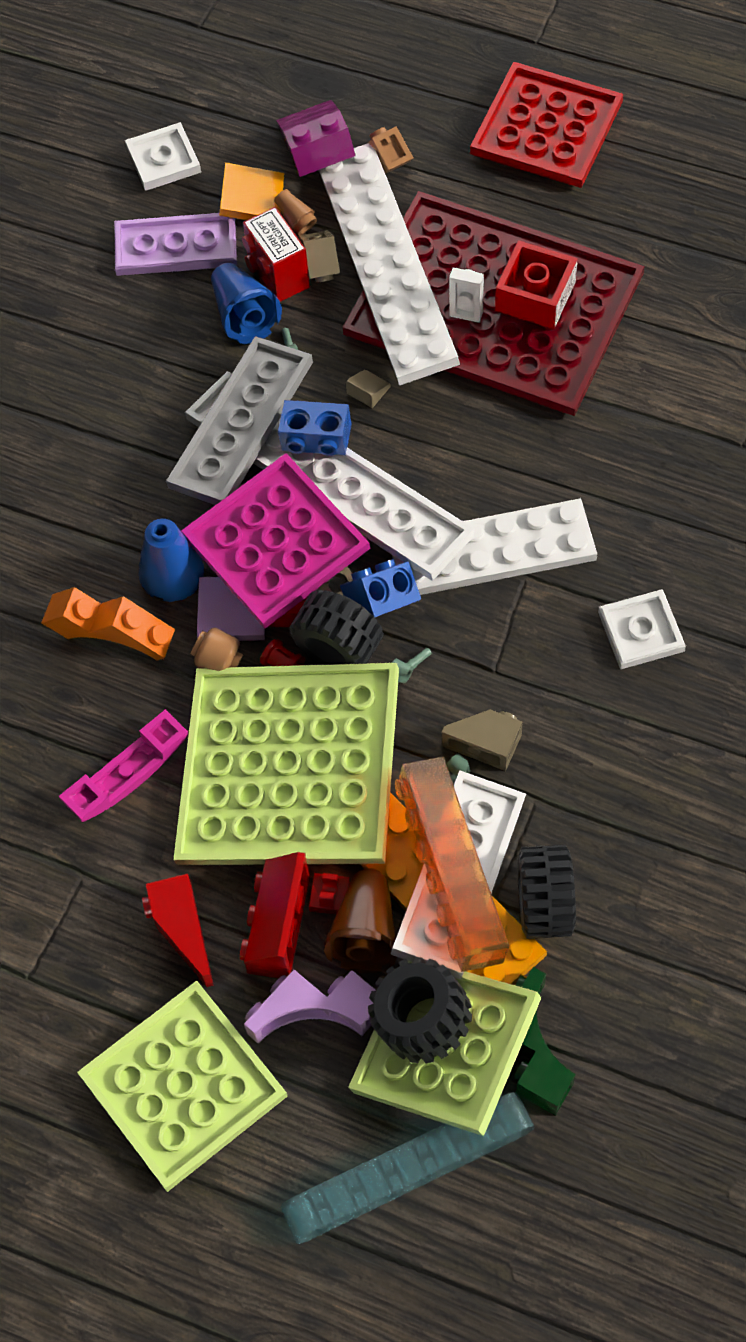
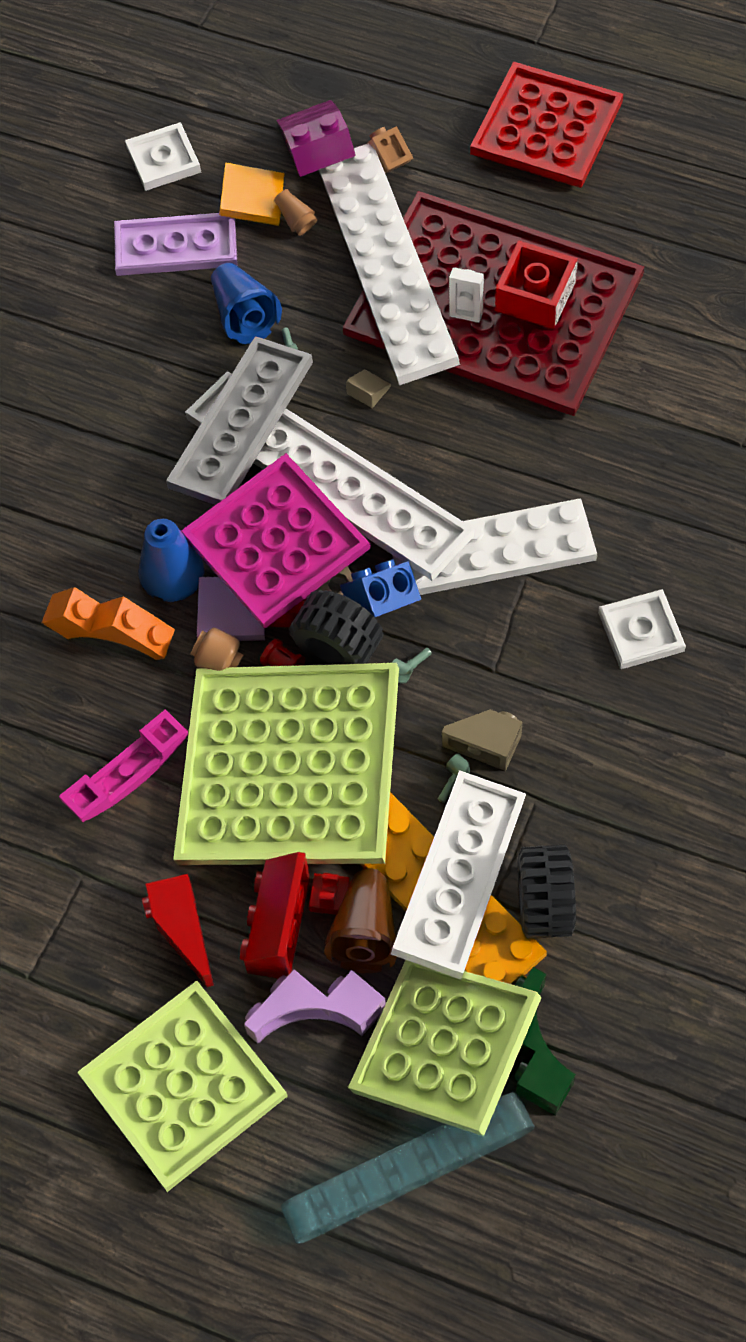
(275, 254): red brick -> none
(314, 427): blue brick -> none
(321, 255): dark tan slope -> none
(438, 1028): black tyre -> none
(451, 865): clear orange brick -> none

